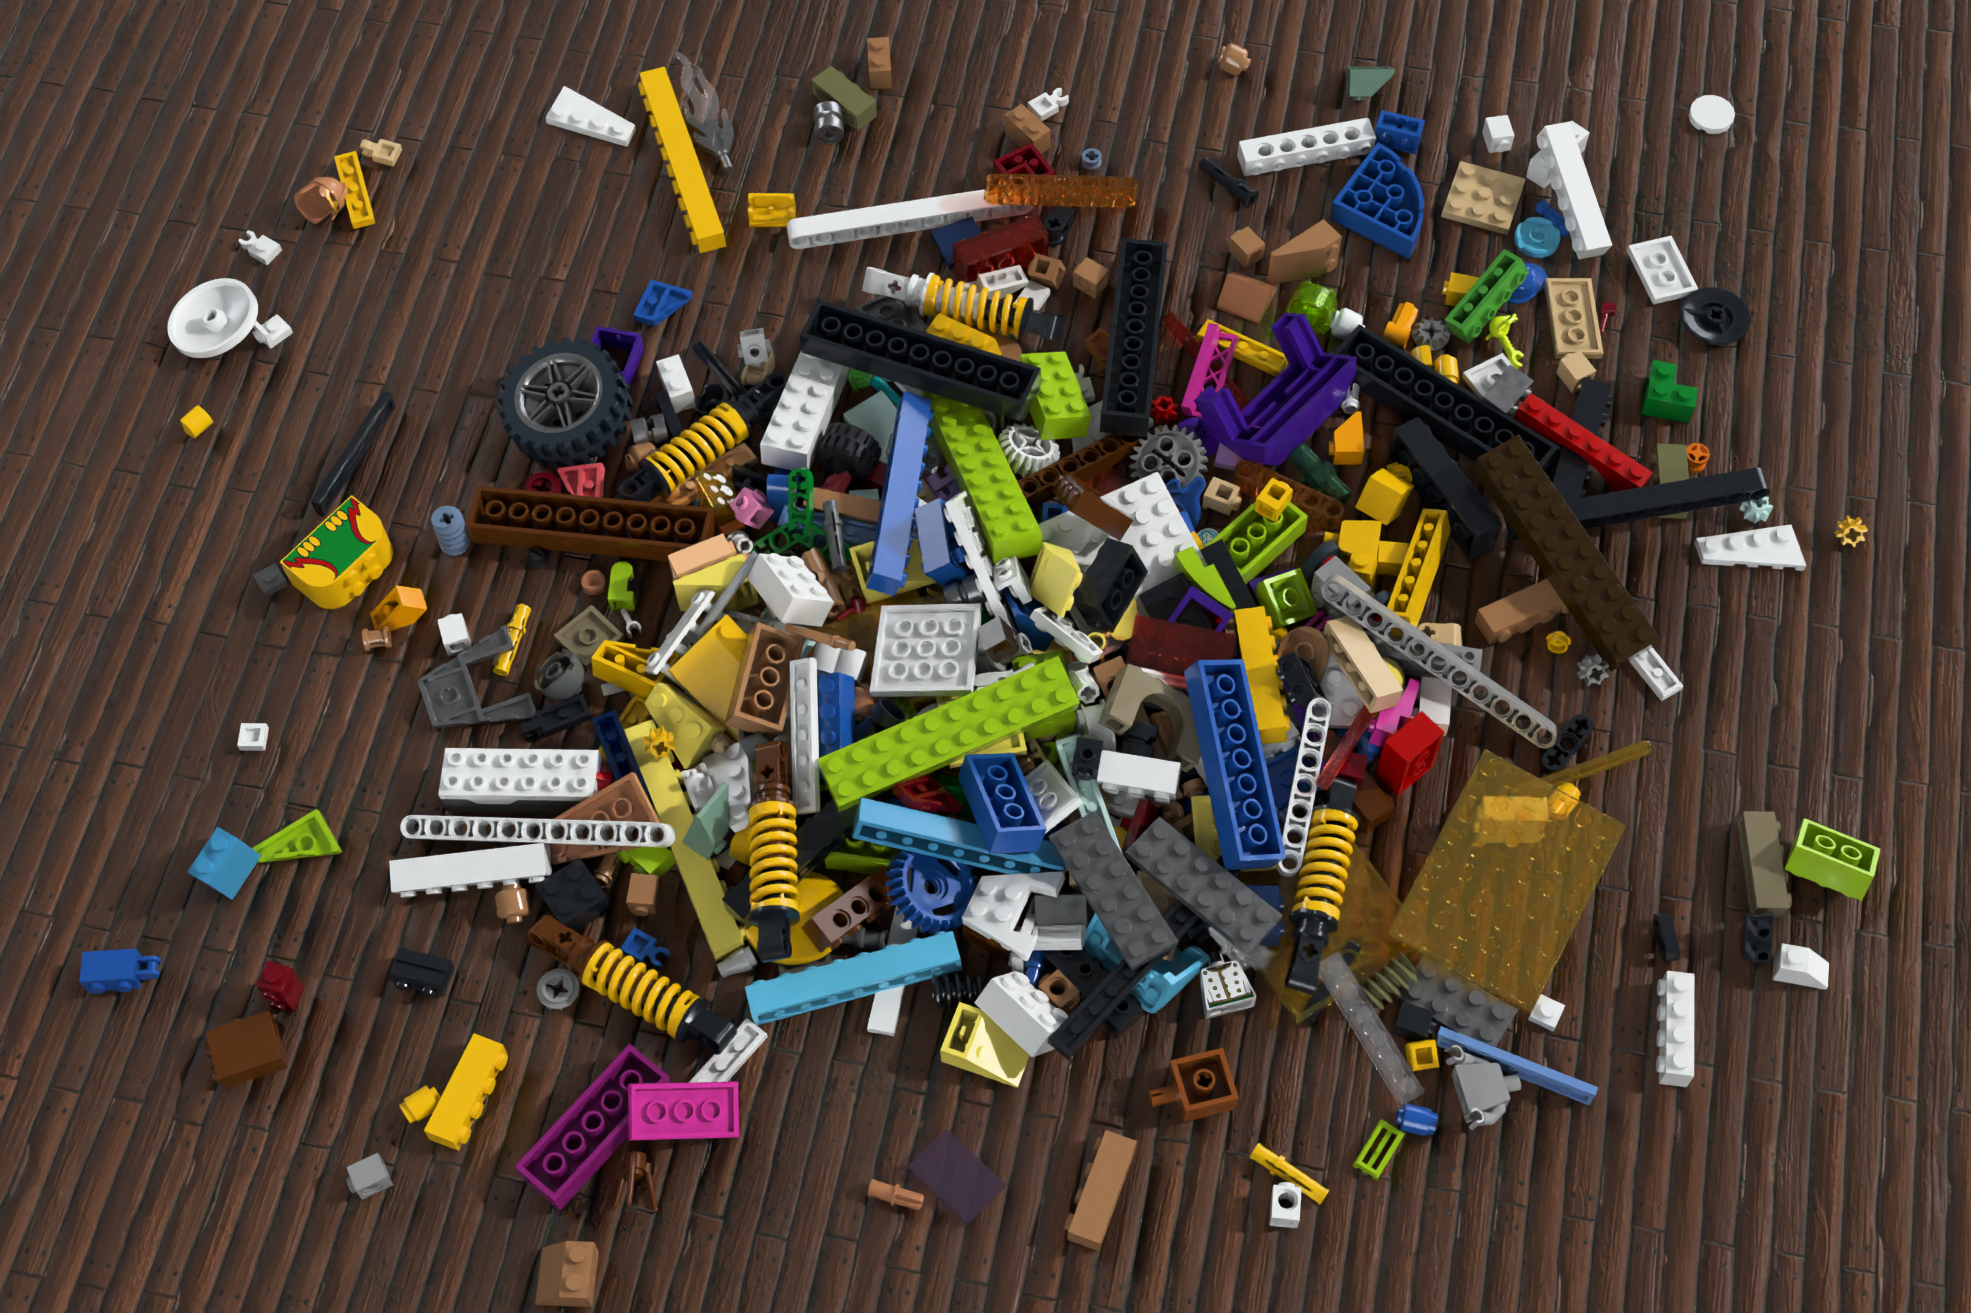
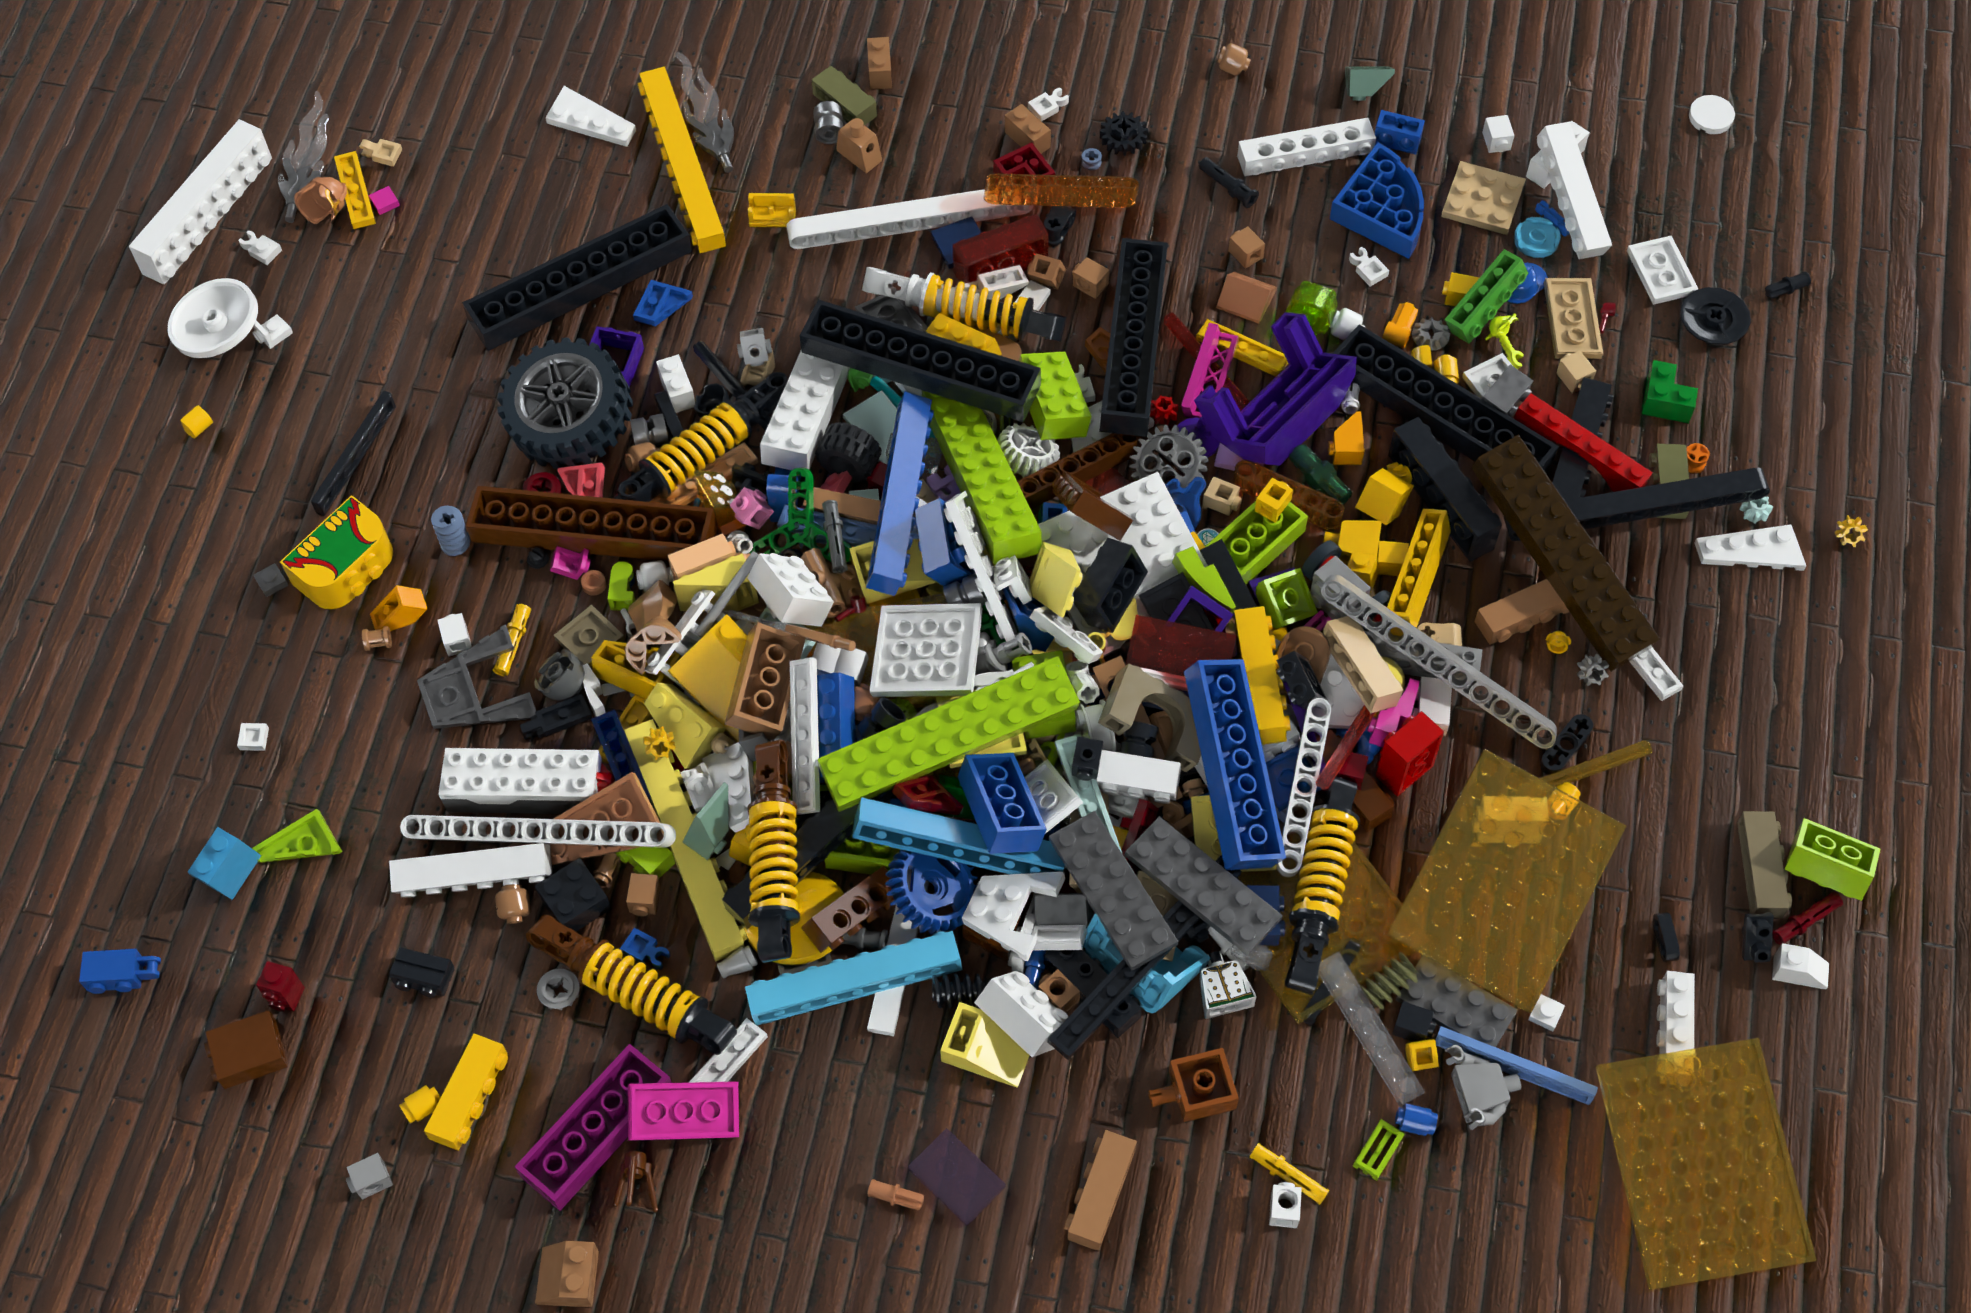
(200, 202): none -> white brick
(305, 157): none -> clear piece
(384, 200): none -> dark pink tile
(569, 562): none -> dark pink bracket
(577, 277): none -> black brick
(593, 690): none -> white slope
(650, 620): none -> medium nougat hips
(652, 572): none -> white head
(859, 145): none -> medium nougat torso
(997, 639): dark brown brick -> none
(1123, 133): none -> black gear
(1306, 255): medium nougat slope -> none
(1369, 269): none -> white plate
(1705, 1164): none -> clear yellow plate
(1788, 285): none -> black axle
(1799, 923): none -> dark red pin

